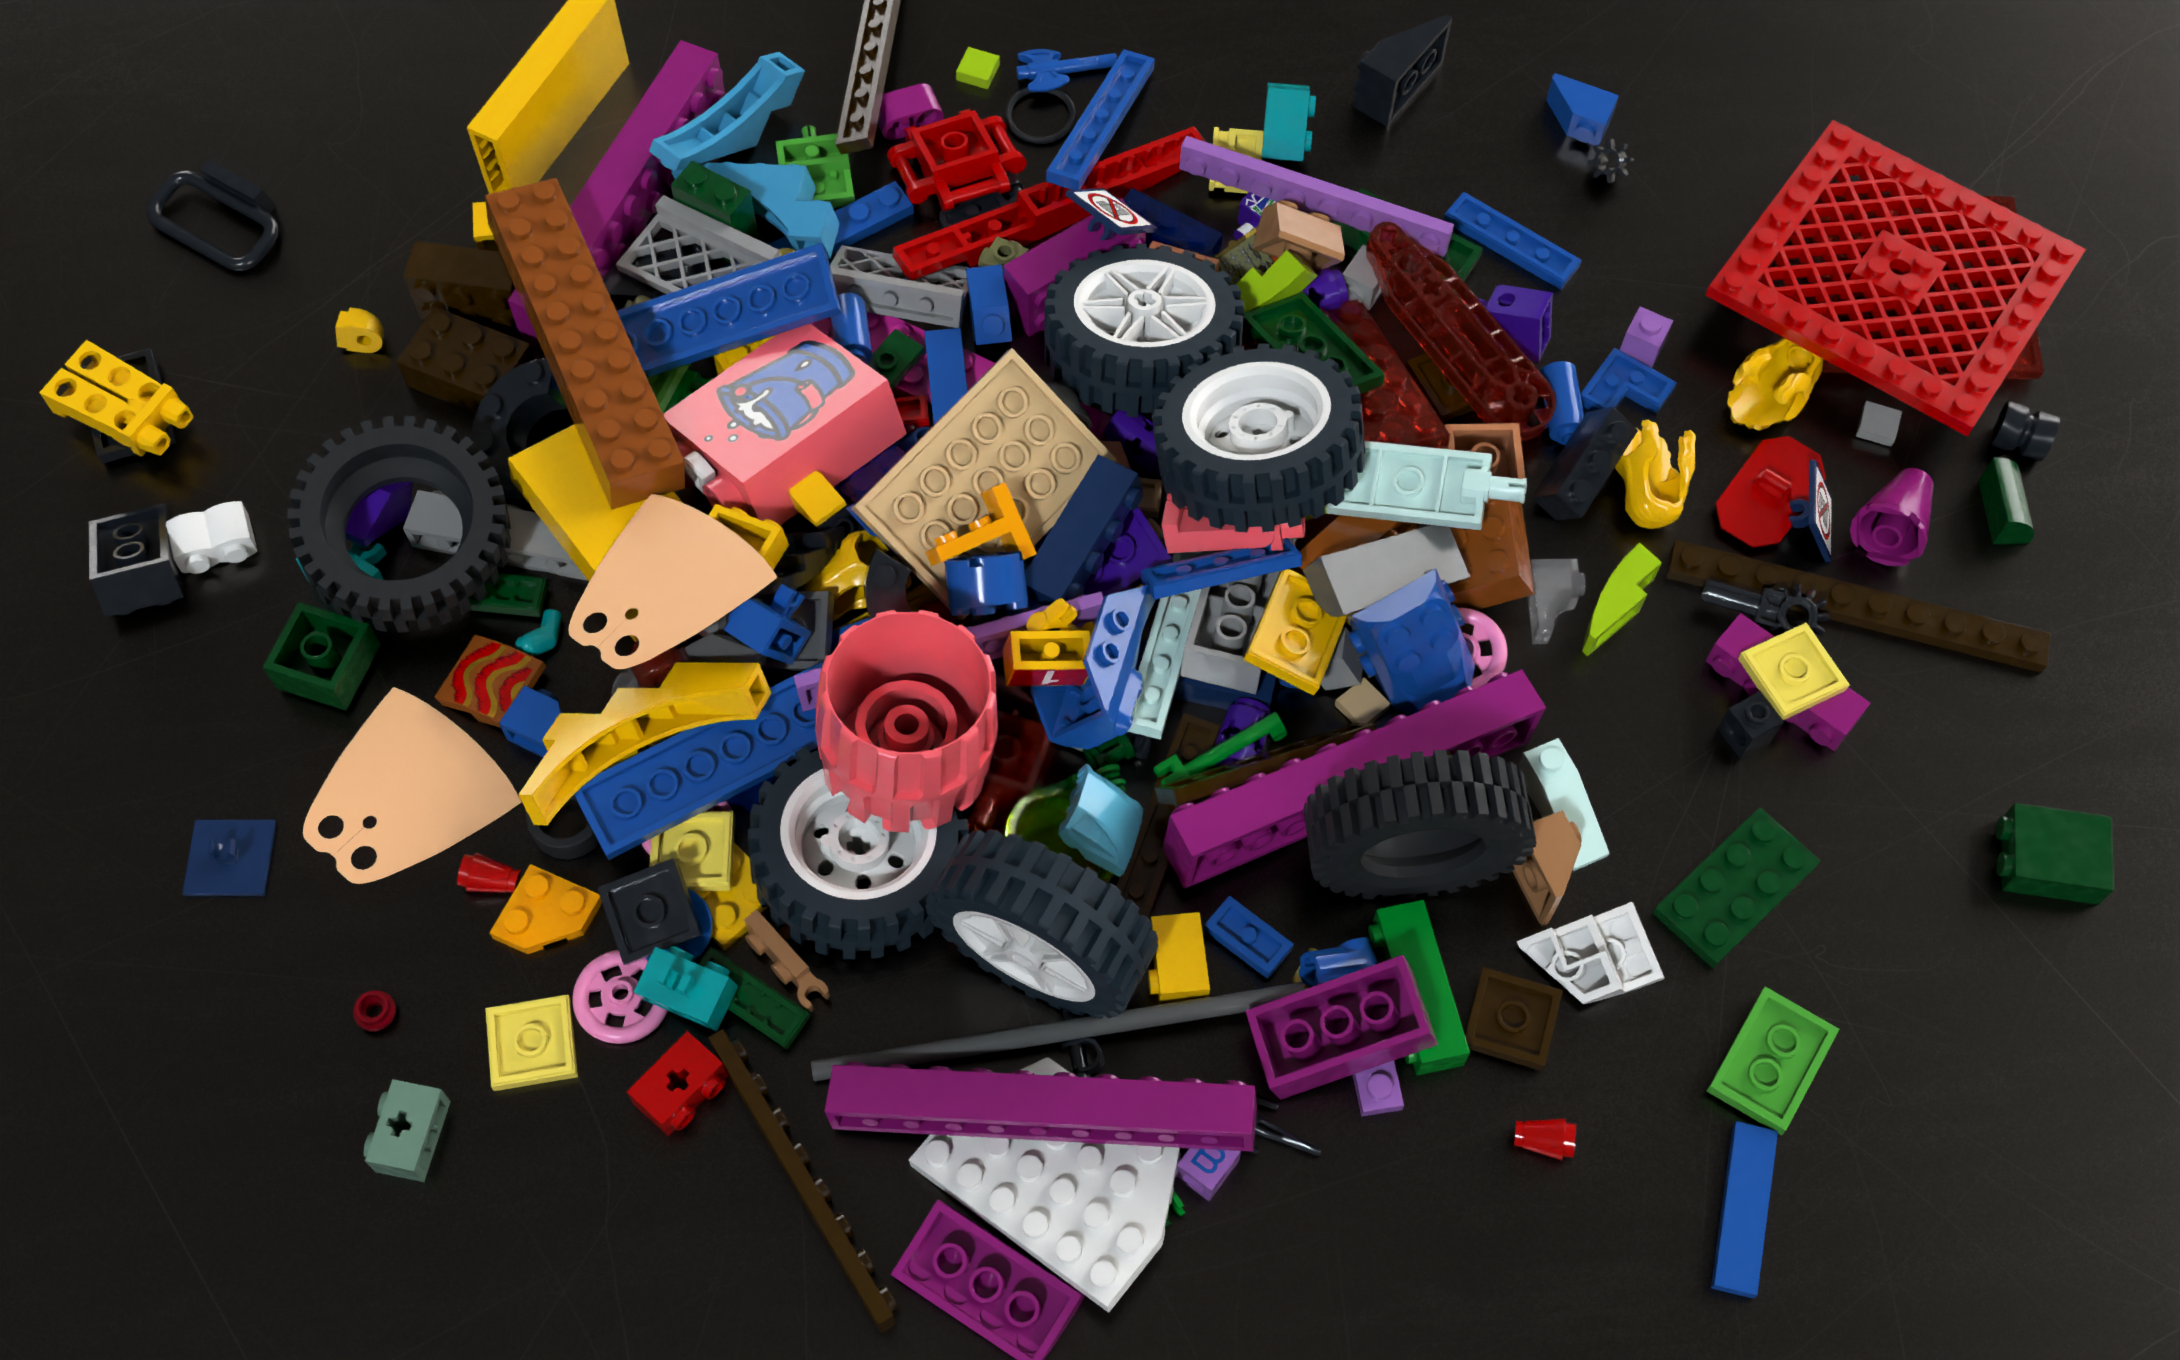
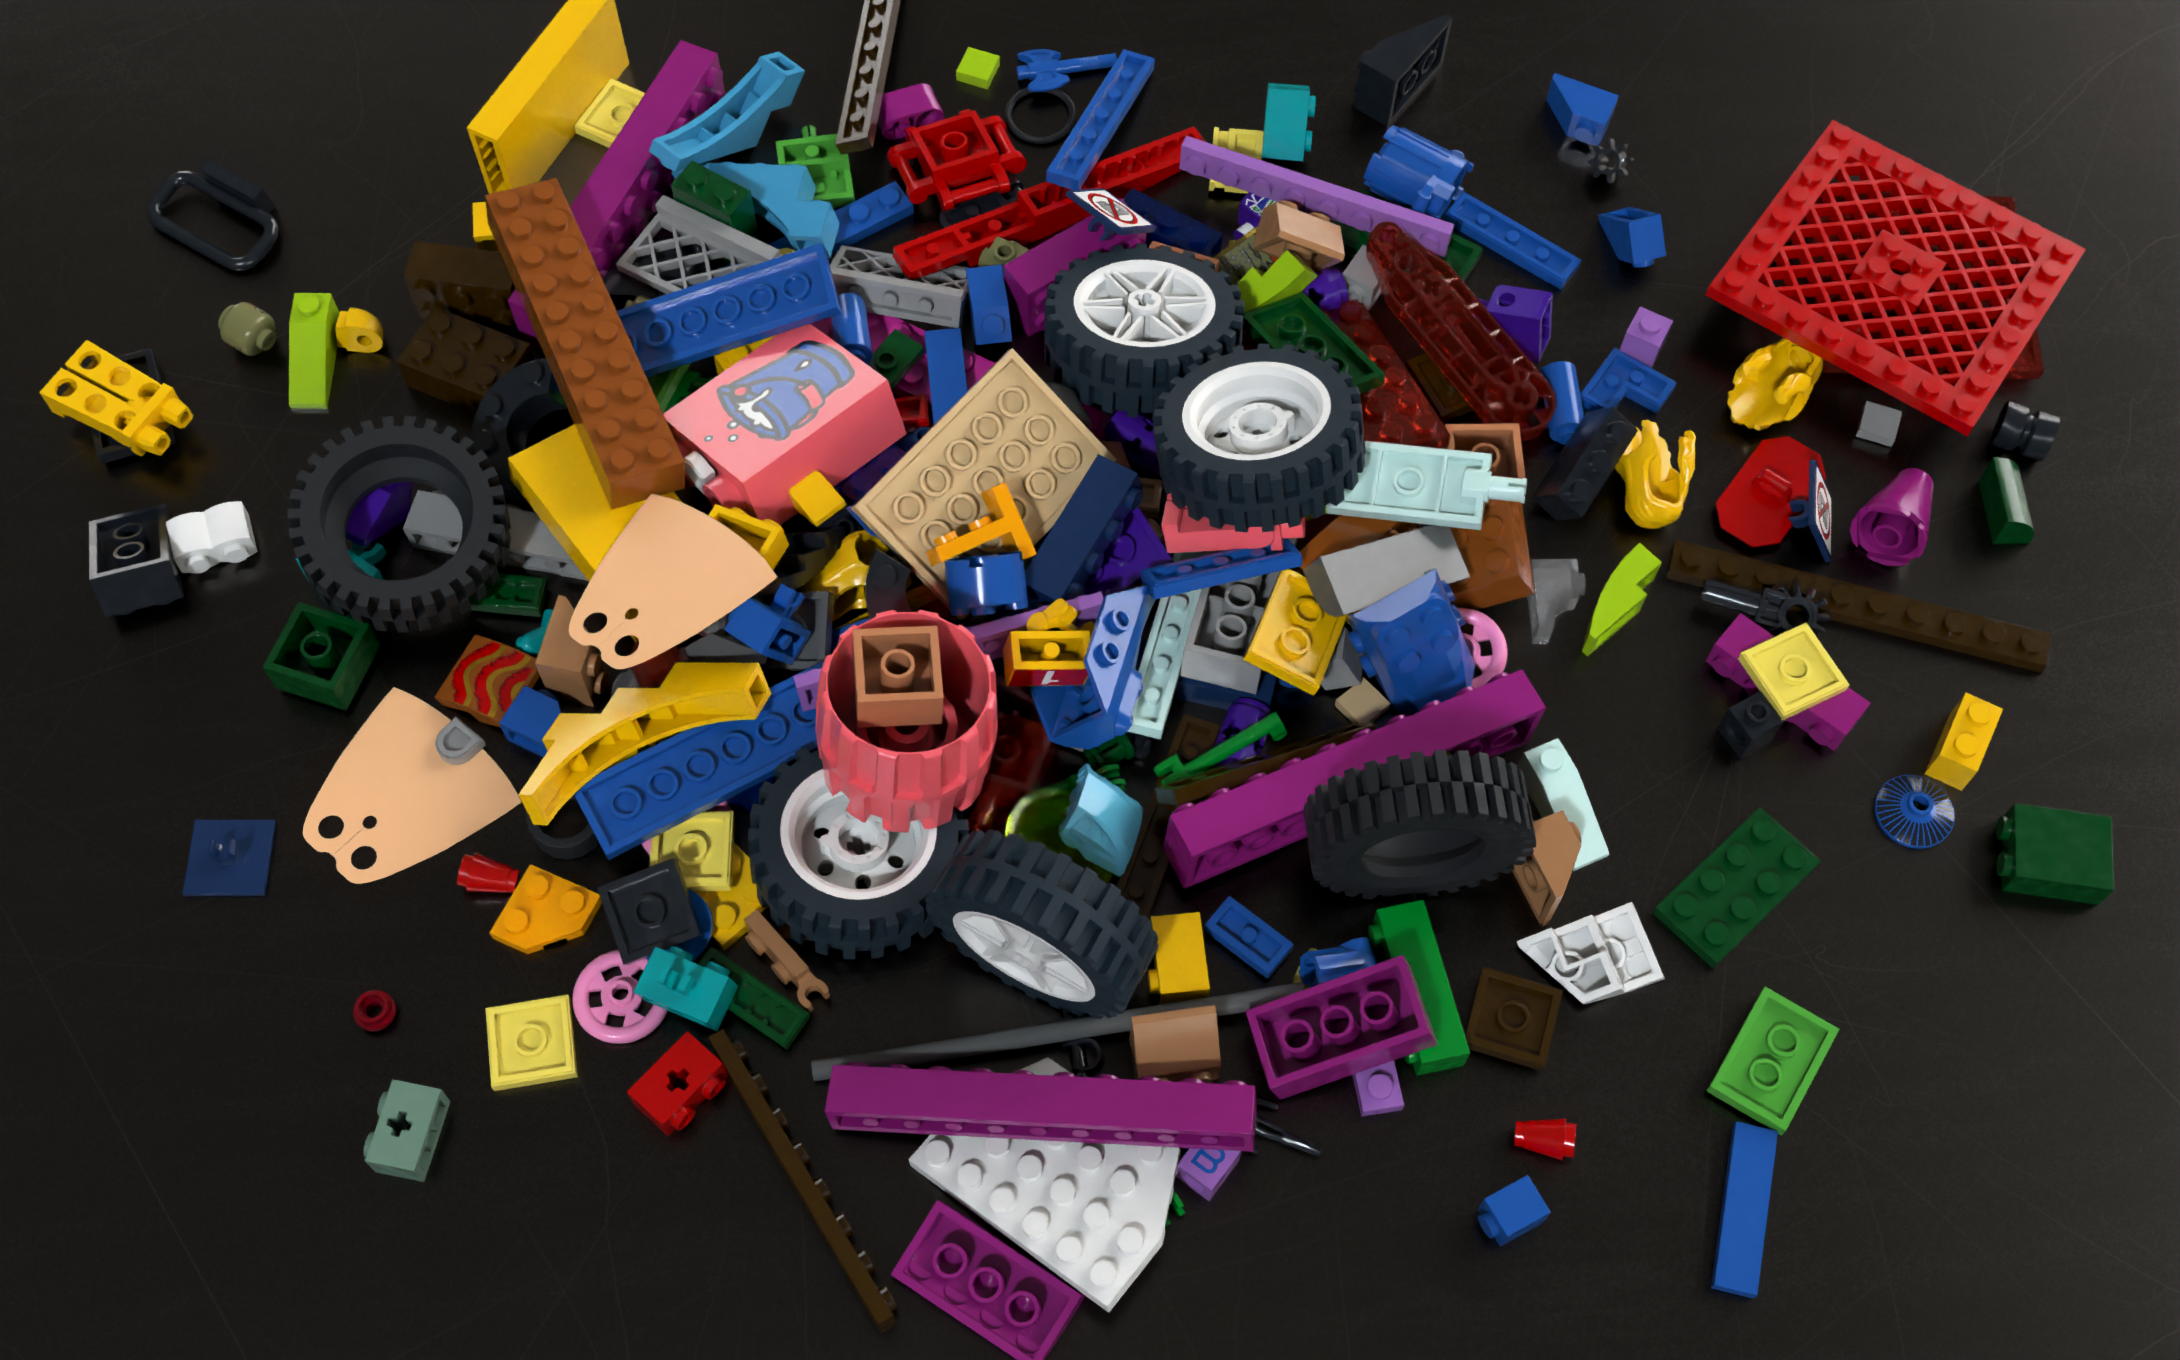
(247, 328): none -> olive head
(312, 350): none -> lime slope
(458, 743): none -> light grey tile
(565, 666): none -> medium nougat slope
(608, 112): none -> light yellow tile
(897, 676): none -> nougat brick
(1176, 1045): none -> medium nougat slope
(1416, 173): none -> blue container
(1512, 1211): none -> blue brick
(1634, 235): none -> blue slope
(1904, 821): none -> dish
(1963, 741): none -> yellow brick

